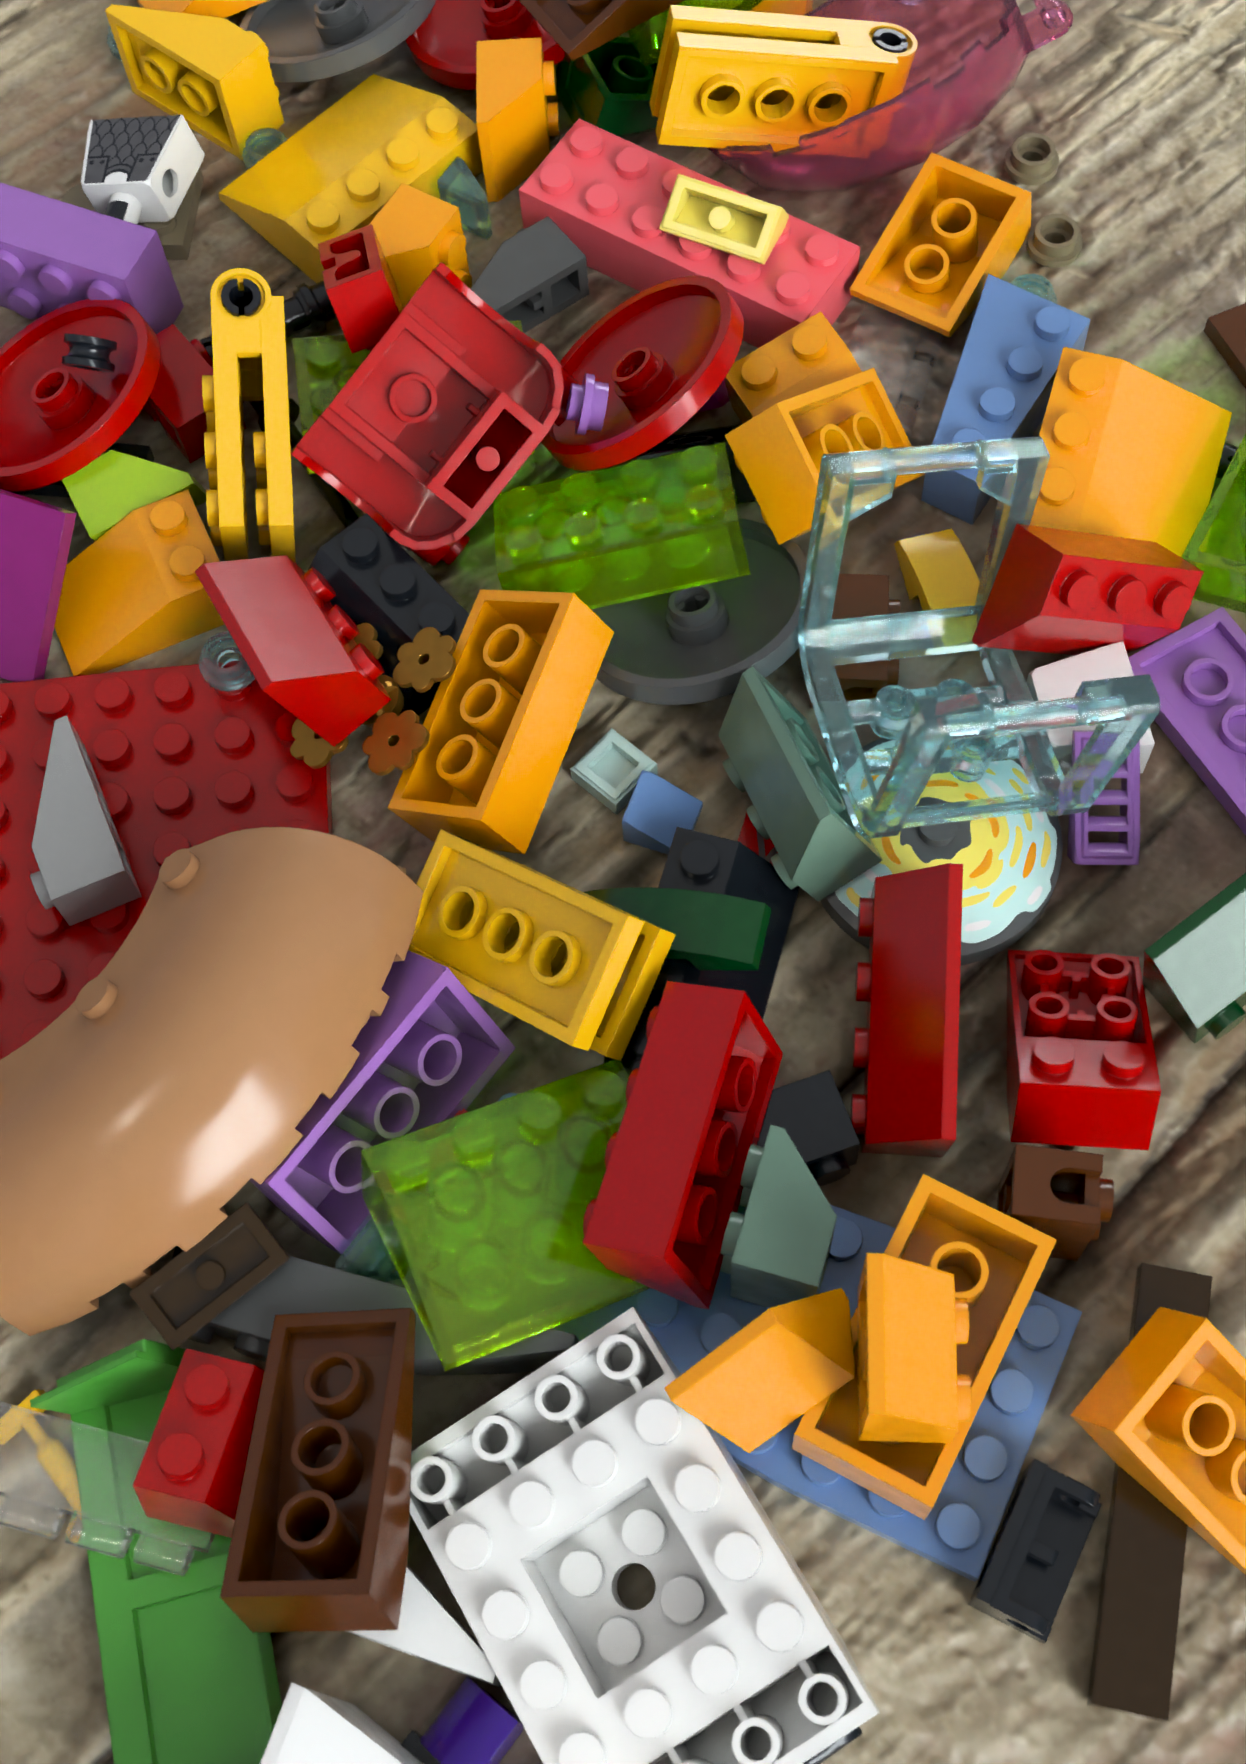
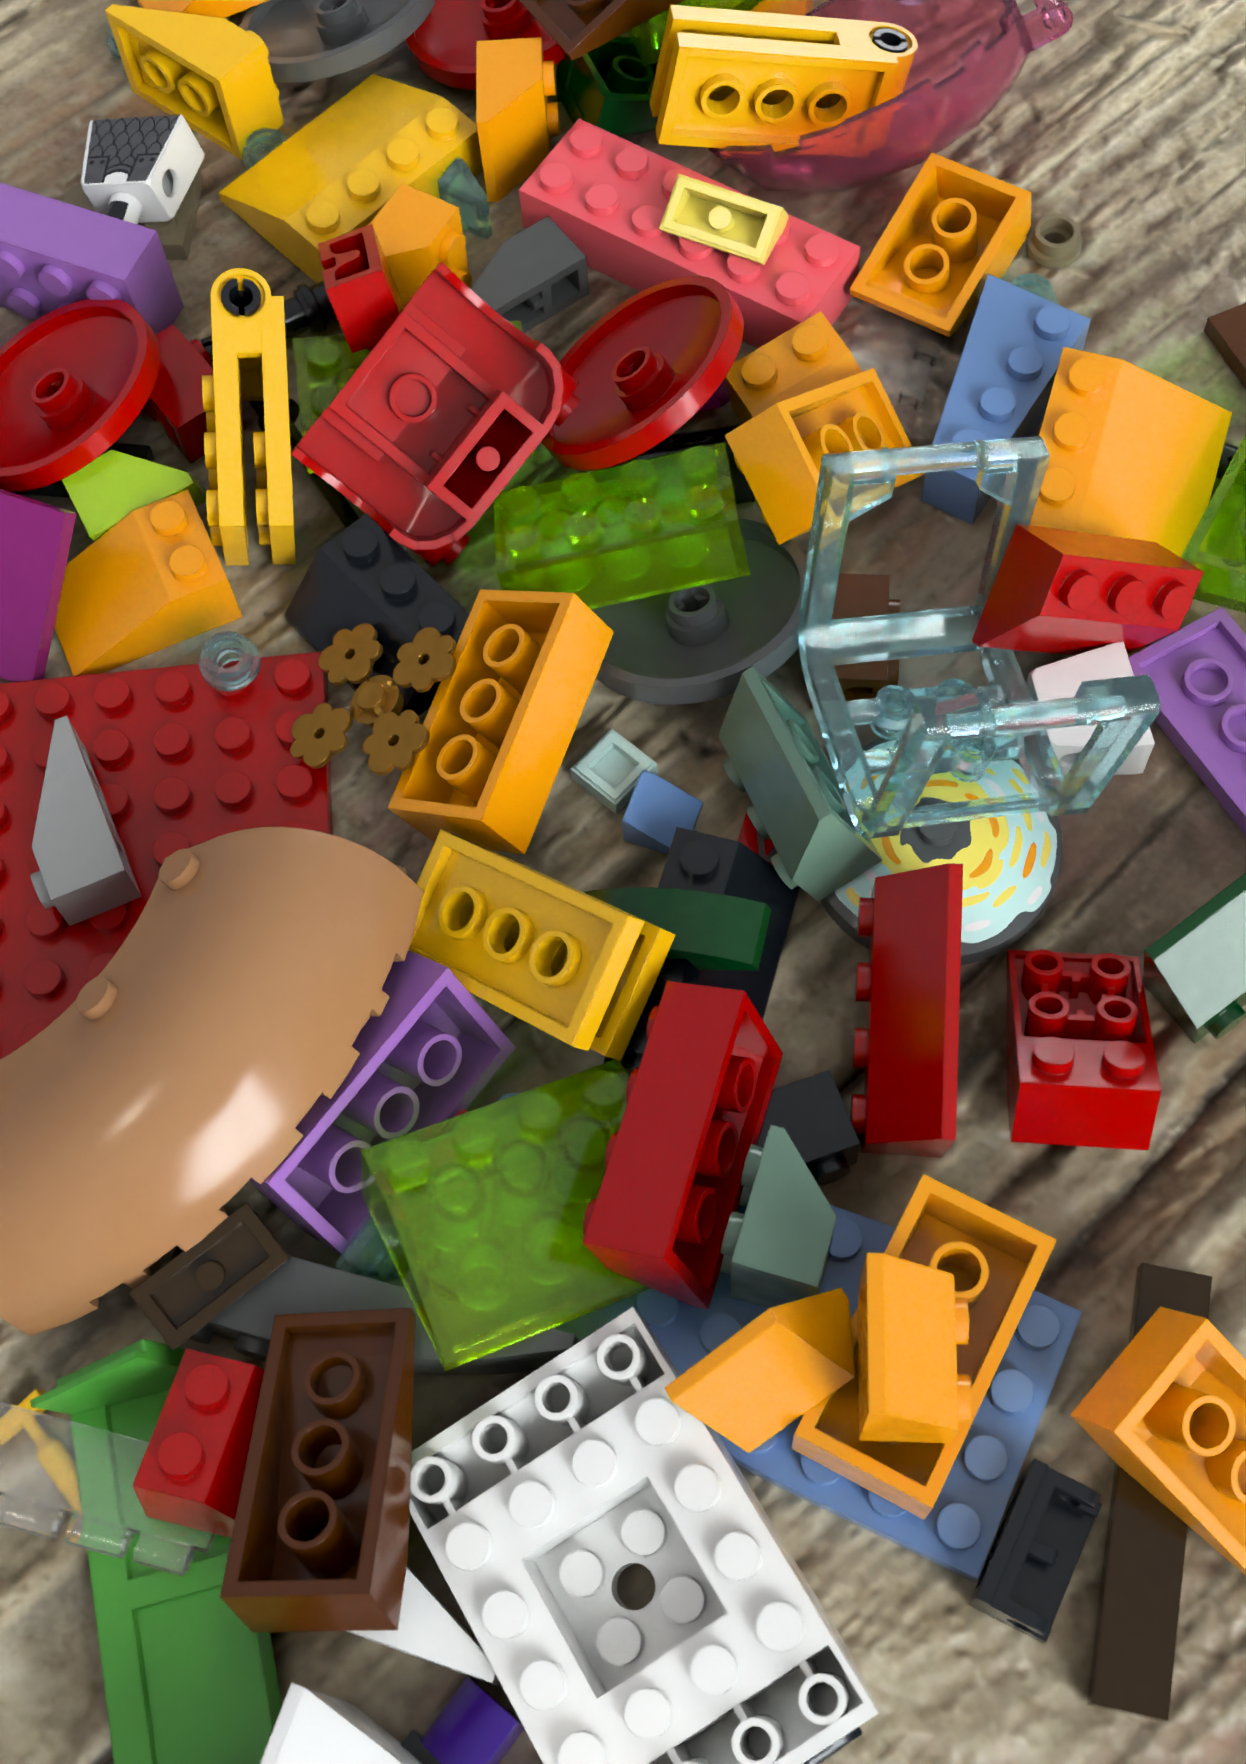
(89, 353): black bush -> none
(297, 642): red slope -> none
(587, 404): medium lavender plate -> none
(937, 570): yellow slope -> none
(1031, 159): dark tan plate -> none
(1057, 1195): reddish brown brick -> none
(1127, 824): medium lavender slope -> none

